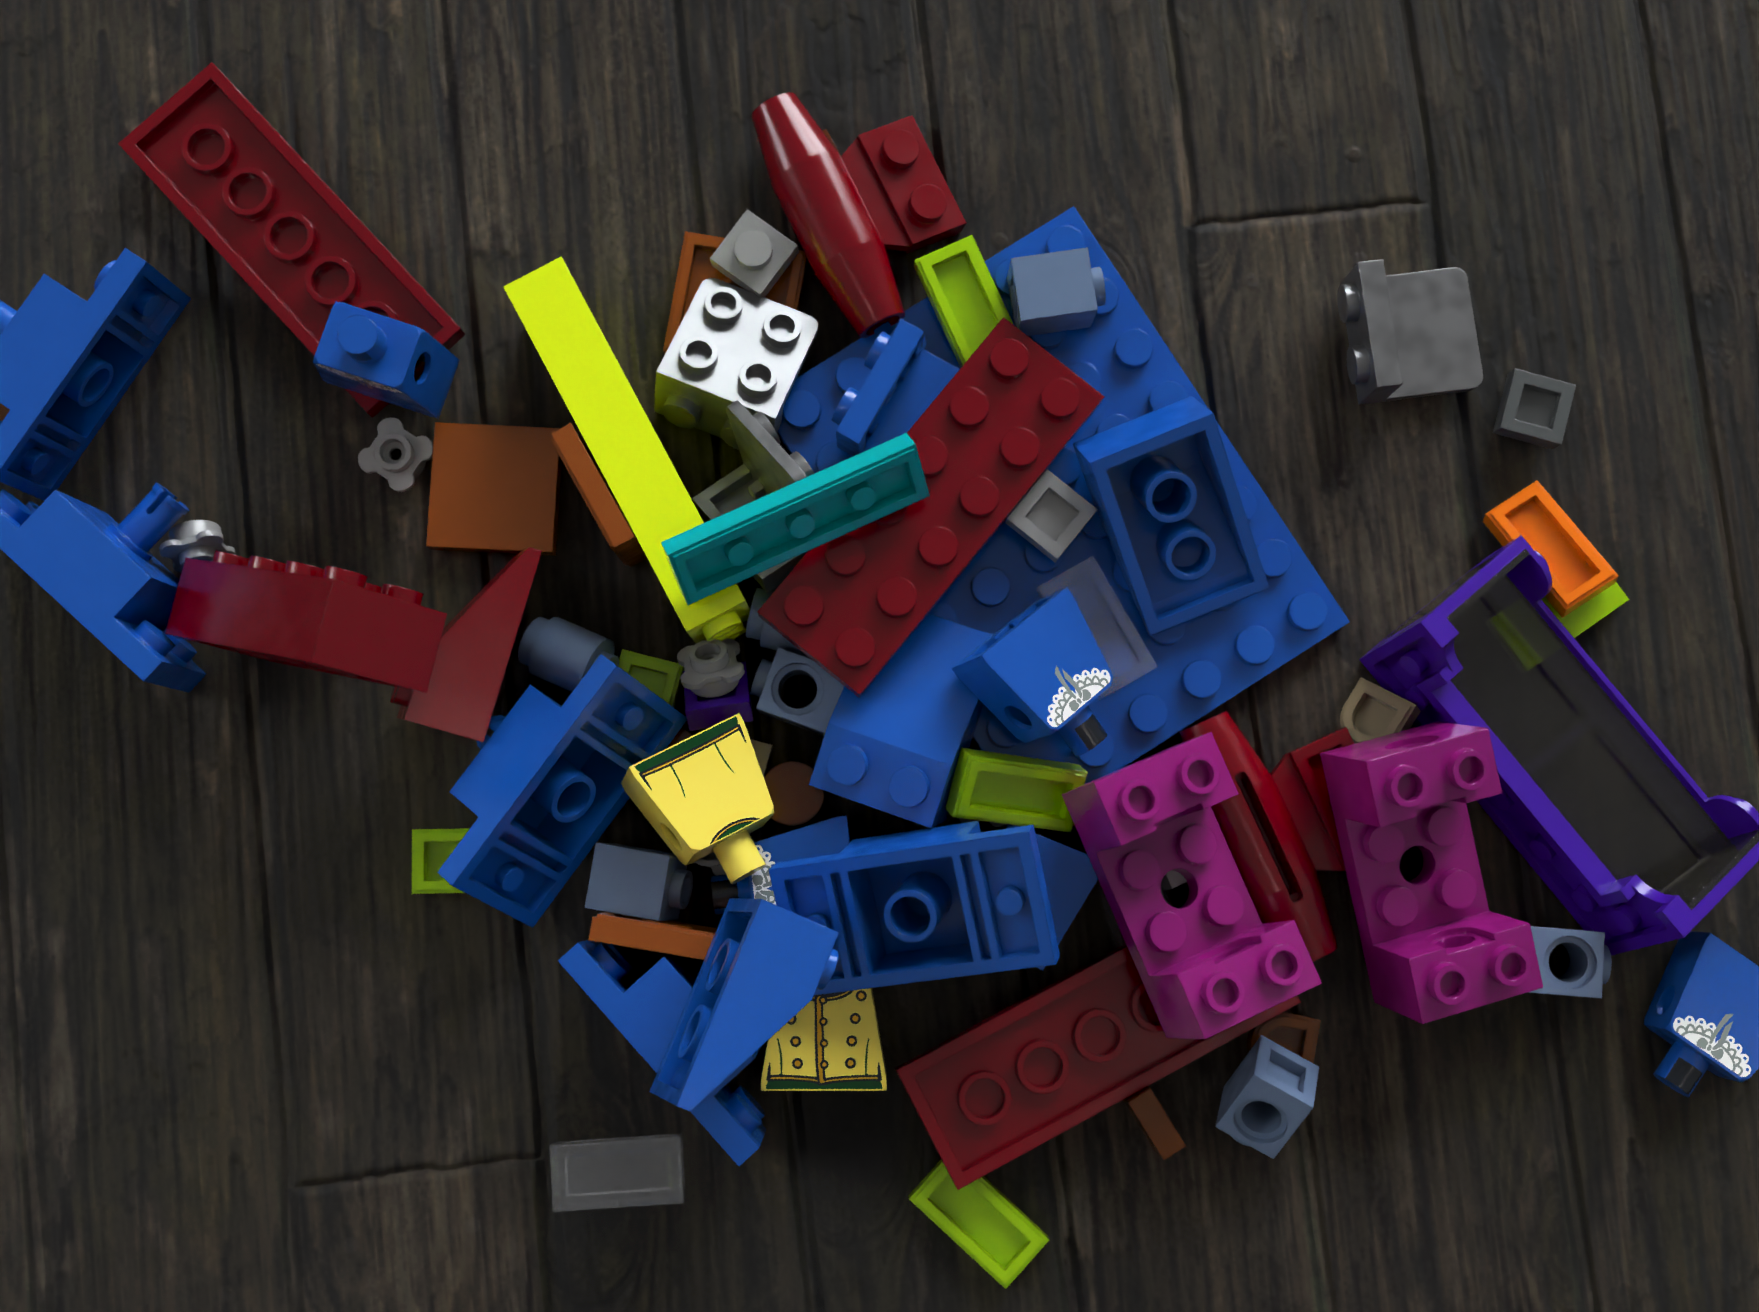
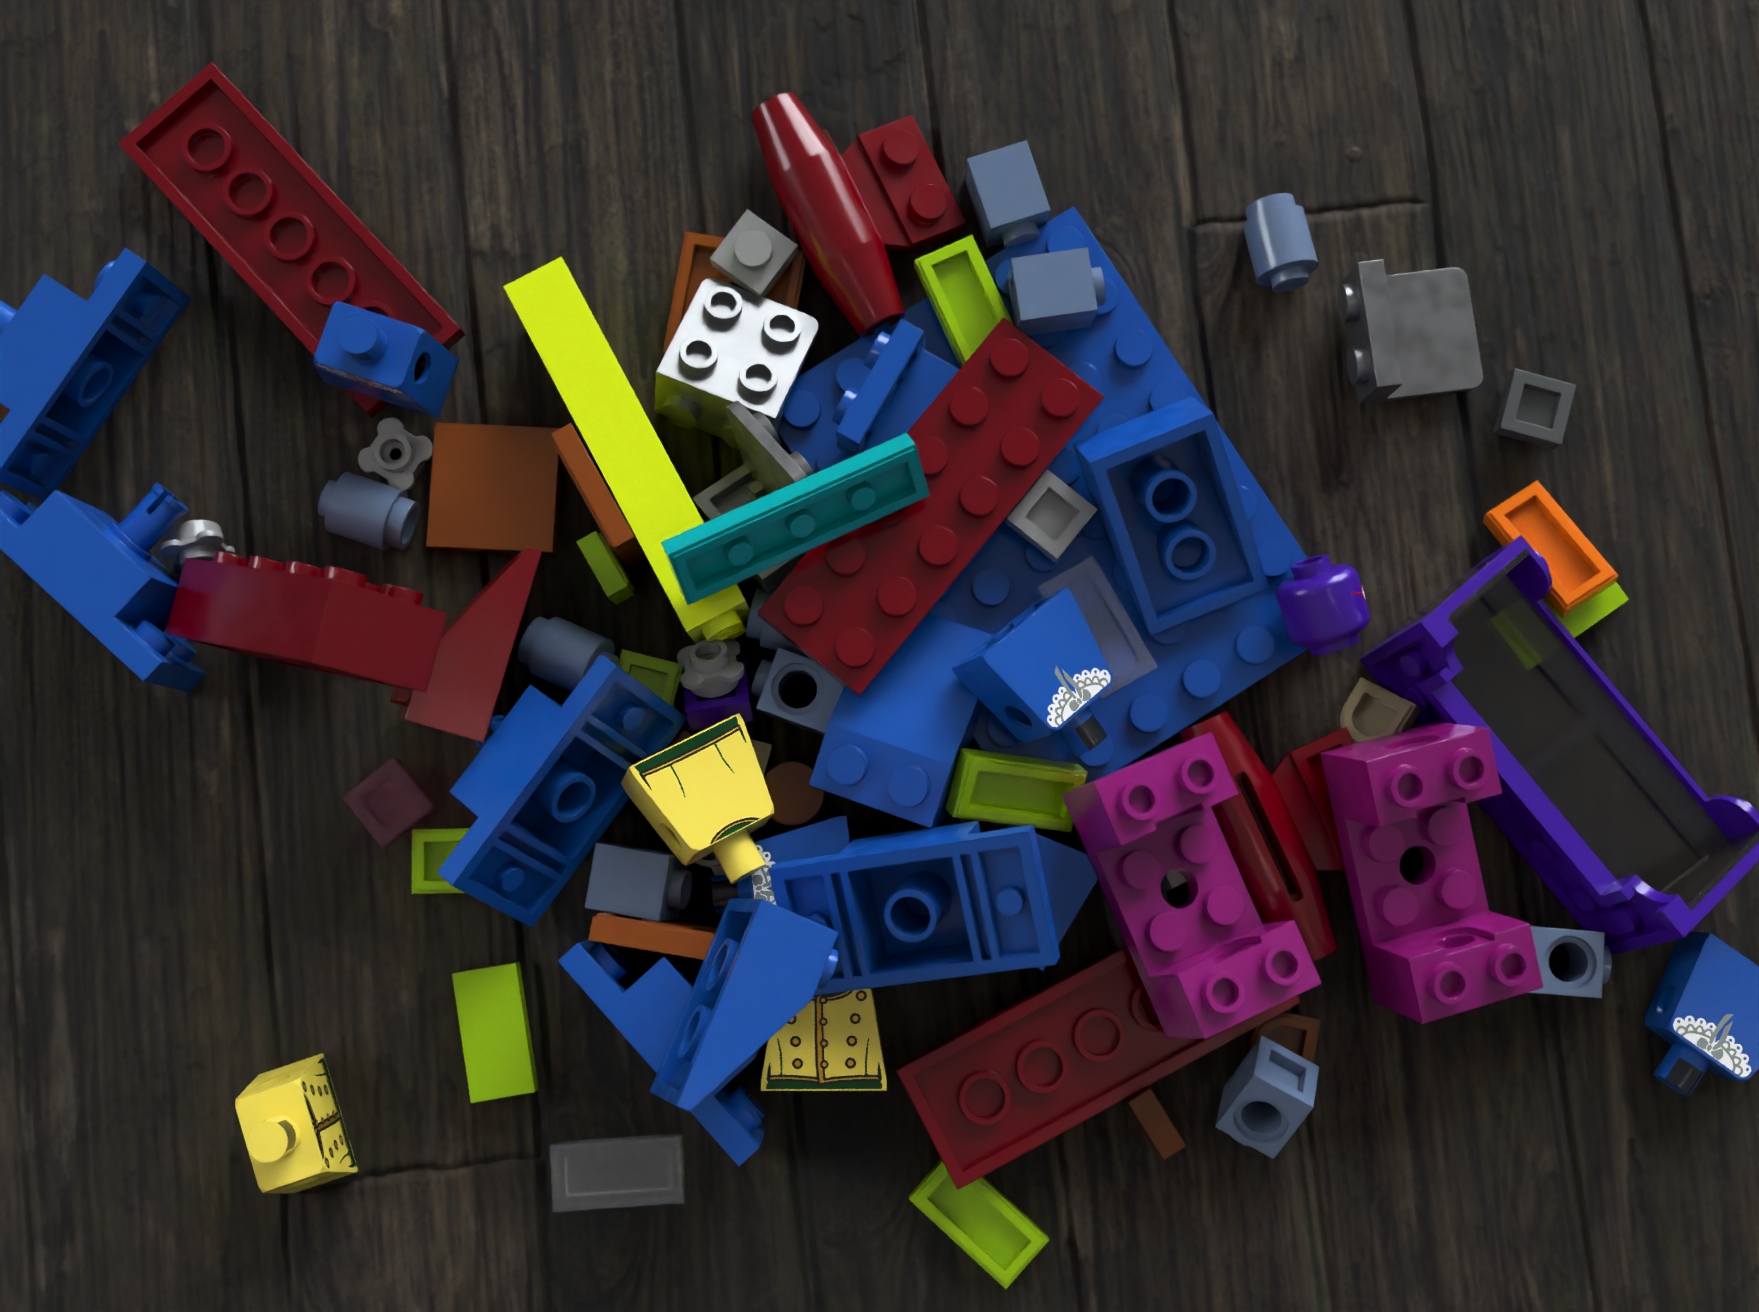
(295, 1128): none -> light yellow torso
(368, 512): none -> sand blue brick
(390, 802): none -> clear pink plate
(495, 1032): none -> lime tile
(606, 567): none -> lime tile
(1007, 195): none -> sand blue brick
(1279, 242): none -> sand blue brick
(1322, 605): none -> dark purple head

